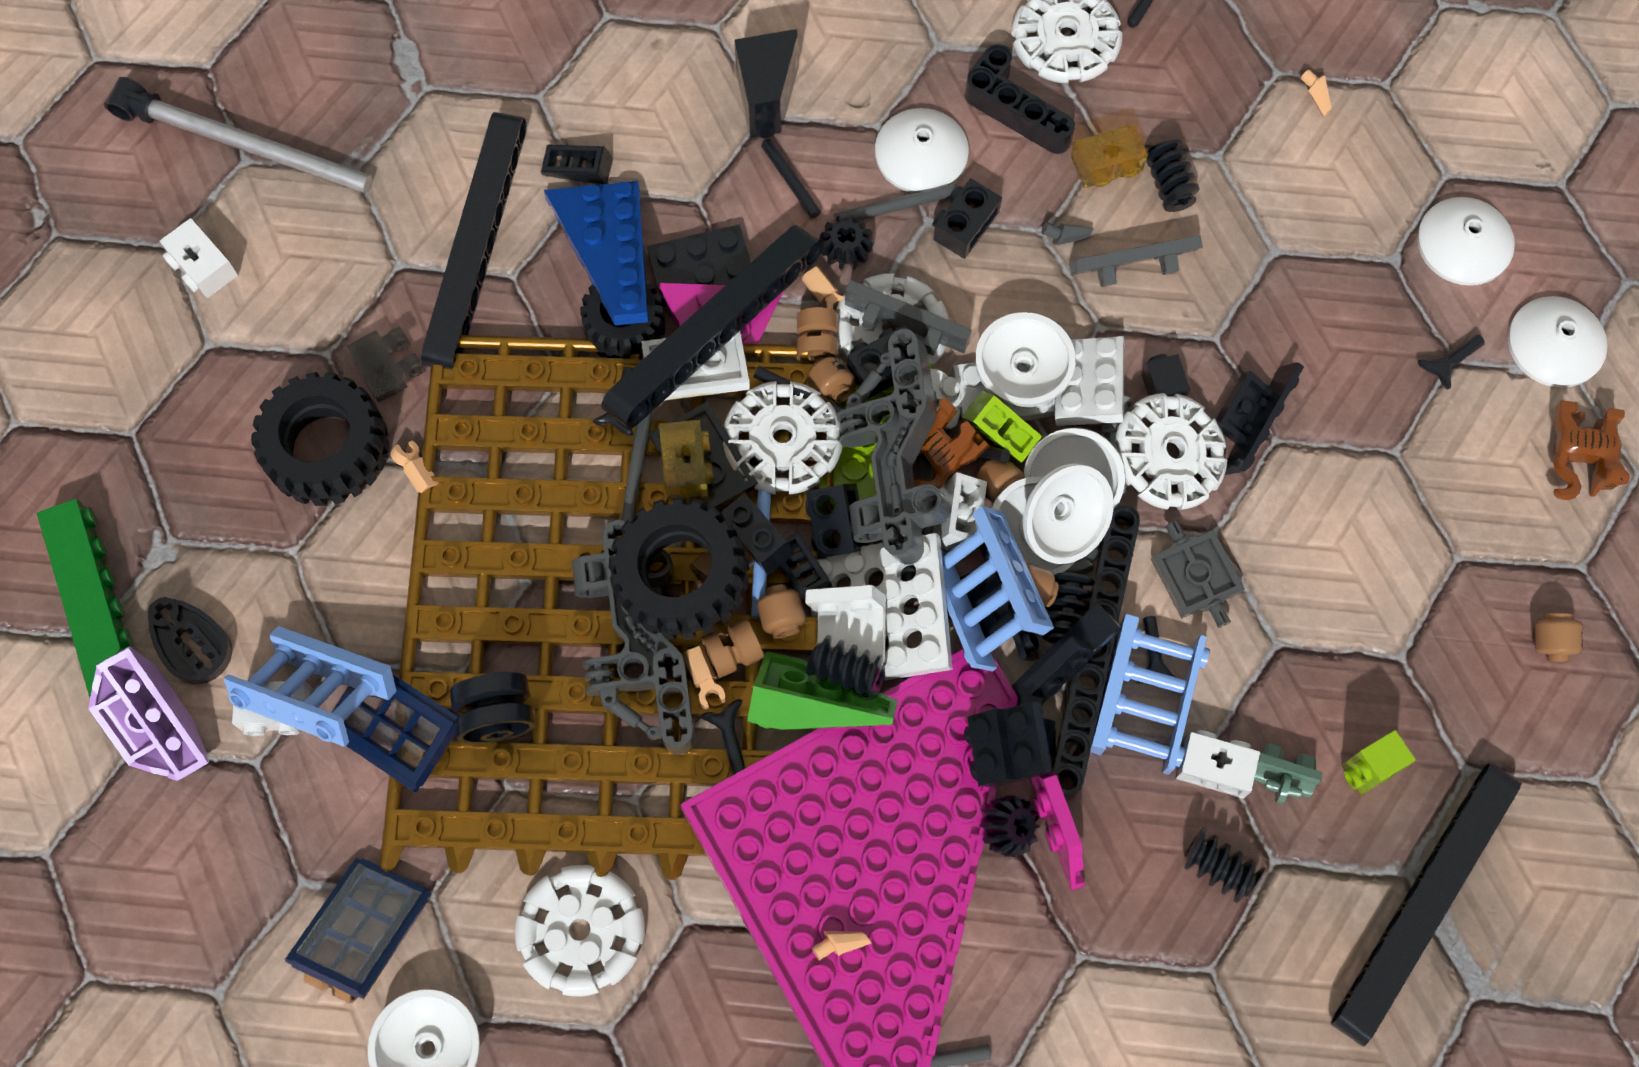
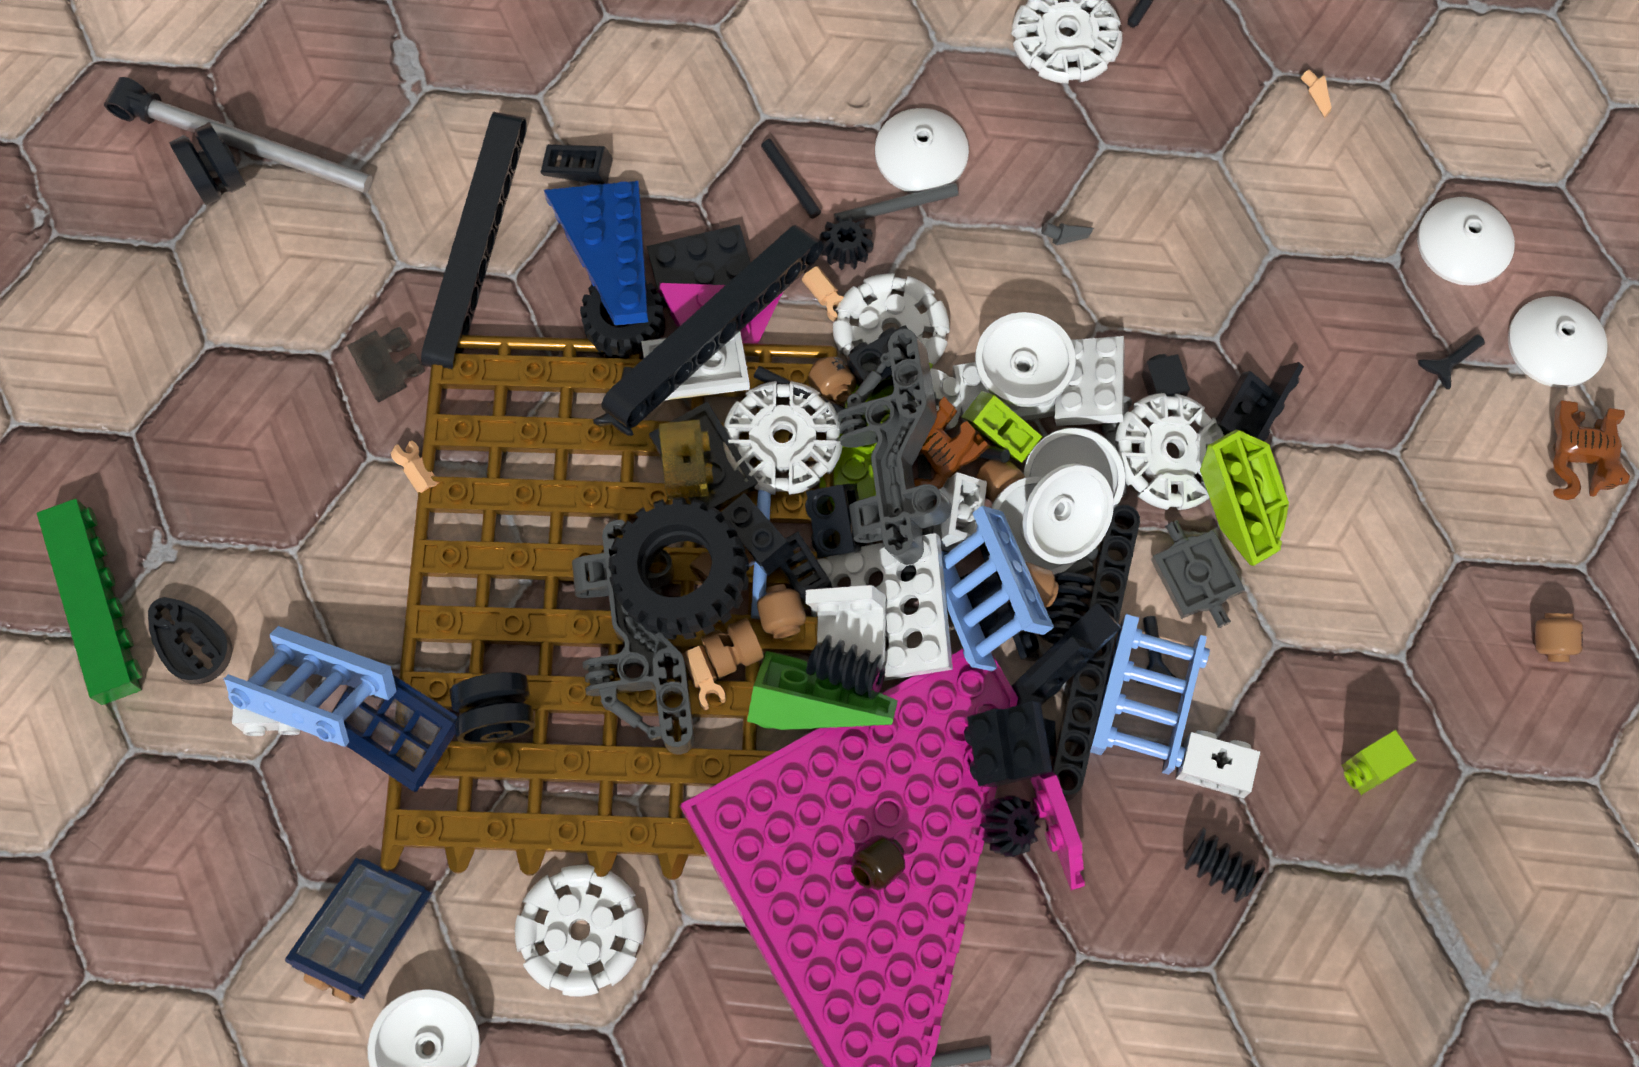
(145, 716): lavender wedge -> none
(198, 258): white brick -> none
(207, 164): none -> black wheel
(297, 407): black tyre -> none
(635, 469): dark grey bar -> none
(726, 723): black piece -> none
(766, 79): black slope -> none
(817, 333): medium nougat wheel -> none
(839, 943): light nougat bar -> none
(878, 862): none -> dark brown head
(899, 313): dark grey hinge -> none
(972, 220): black brick -> none
(1059, 127): black beam -> none
(1109, 156): clear yellow brick -> none
(1165, 252): dark grey hinge -> none
(1172, 175): black piece -> none
(1246, 494): none -> lime wedge
(1287, 777): sand green hips -> none
(1425, 904): black beam -> none

